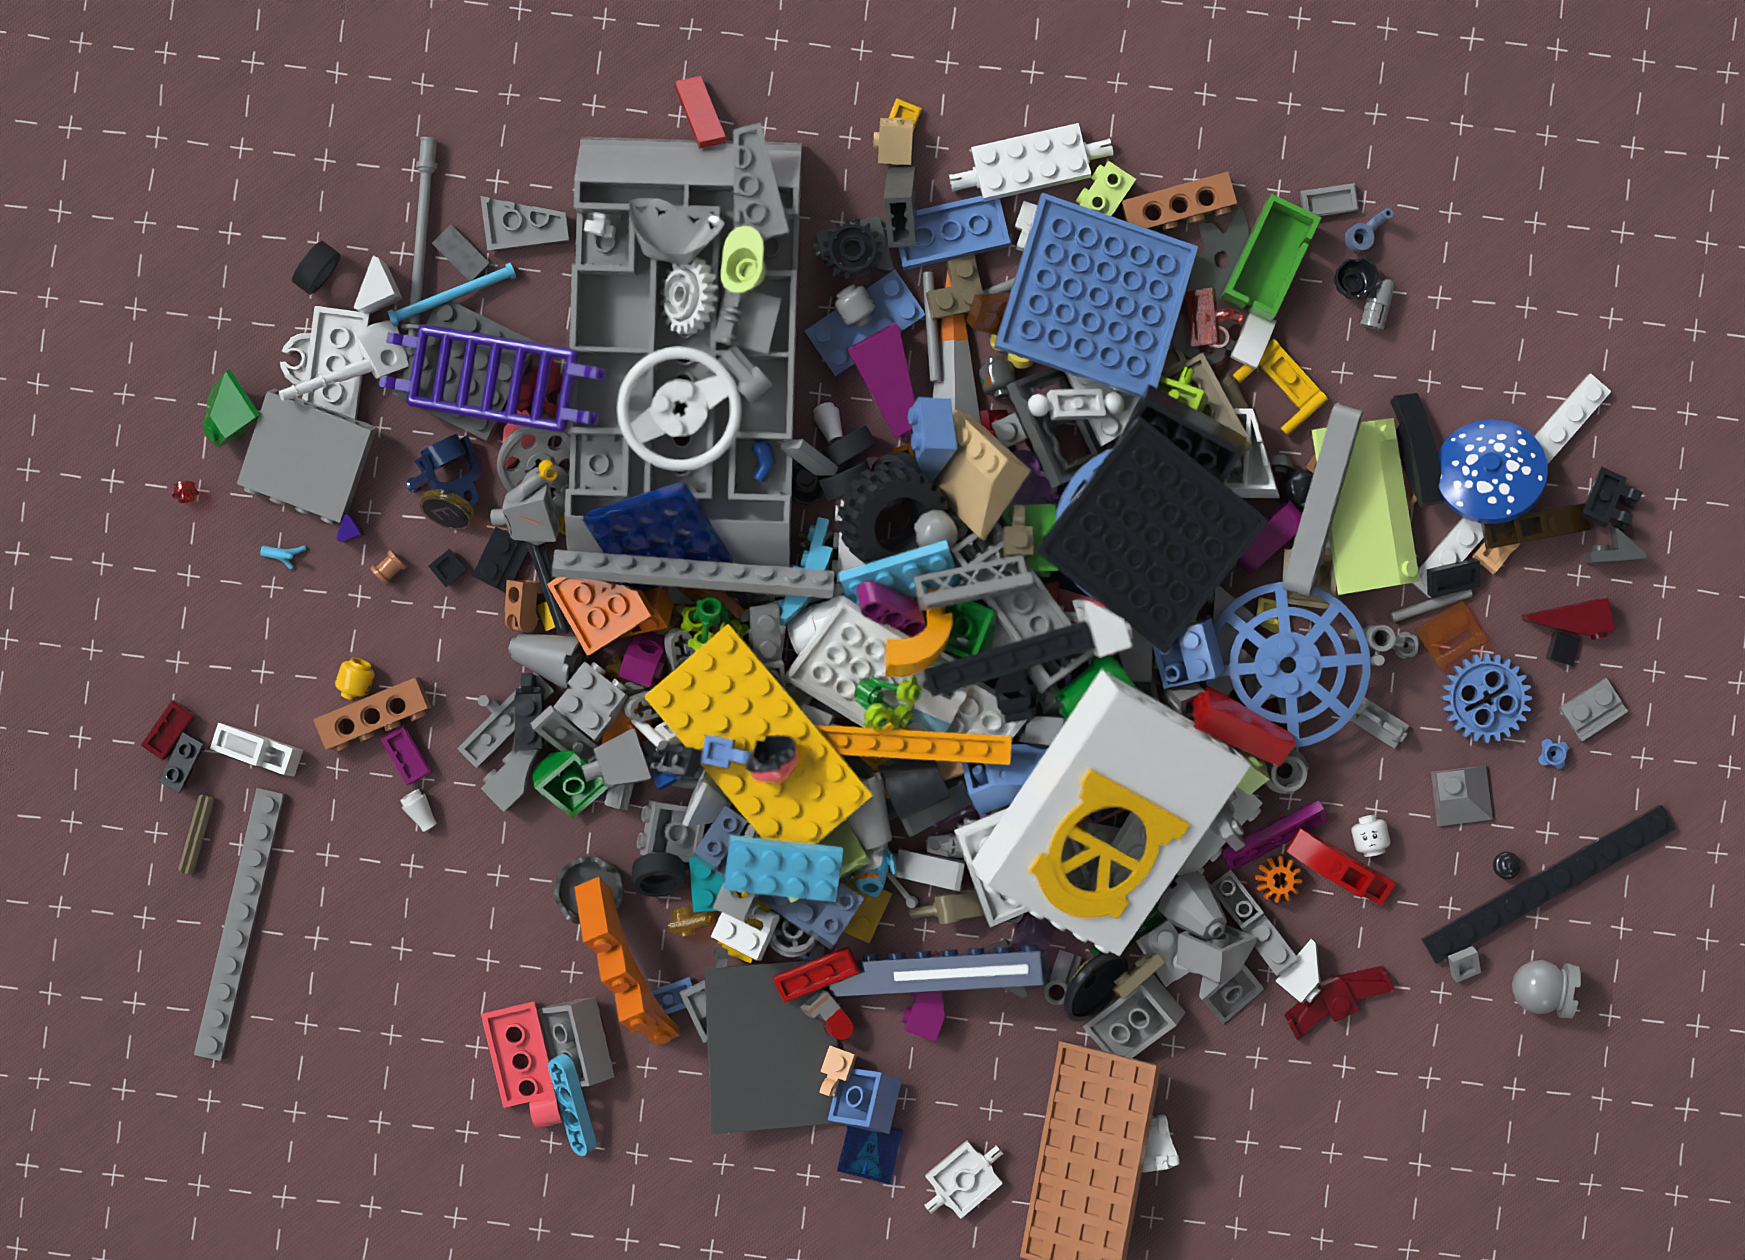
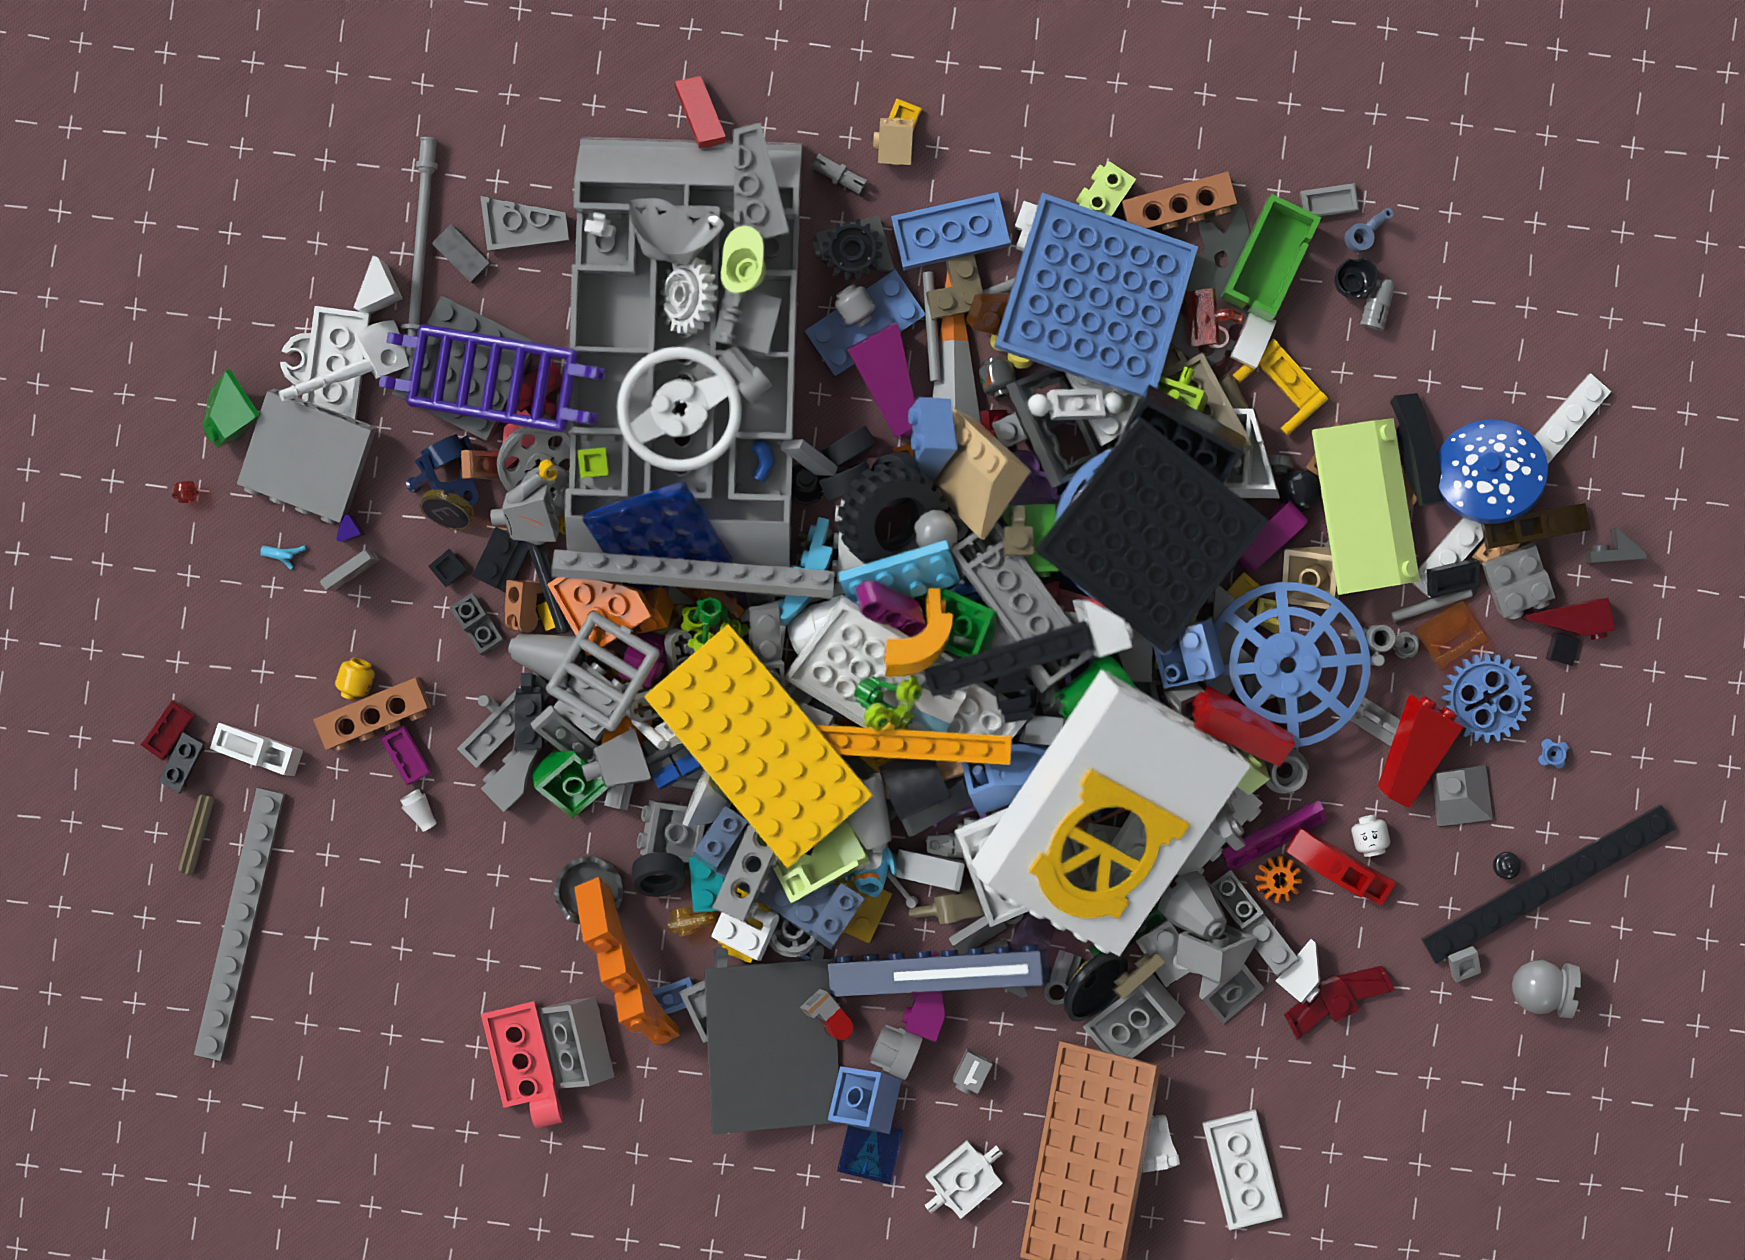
(316, 267): black tyre -> none
(349, 570): none -> light grey tile
(388, 567): nougat bush -> none
(454, 293): medium azure bar -> none
(477, 624): none -> dark grey slope
(479, 464): none -> nougat plate
(567, 666): none -> light grey bar
(578, 1130): medium azure beam -> none
(593, 462): none -> lime plate
(678, 761): black hinge -> none
(721, 751): medium blue plate -> none
(773, 759): black hair -> none
(783, 868): medium azure plate -> none
(816, 974): red tile -> none
(828, 420): white cone -> none
(838, 1066): light nougat plate -> none
(839, 174): none -> light grey pin
(895, 1051): none -> light grey piece
(901, 206): dark grey slope -> none
(971, 1072): none -> light grey brick
(975, 935): none -> light grey tile
(977, 589): light grey fence -> none
(1030, 162): white plate -> none
(1241, 586): none -> yellow tile
(1242, 1169): none -> white tile
(1322, 499): light grey beam -> none
(1417, 748): none -> red slope
(1518, 581): none -> light grey plate
(1593, 709): light grey plate -> none
(1603, 498): black plate -> none

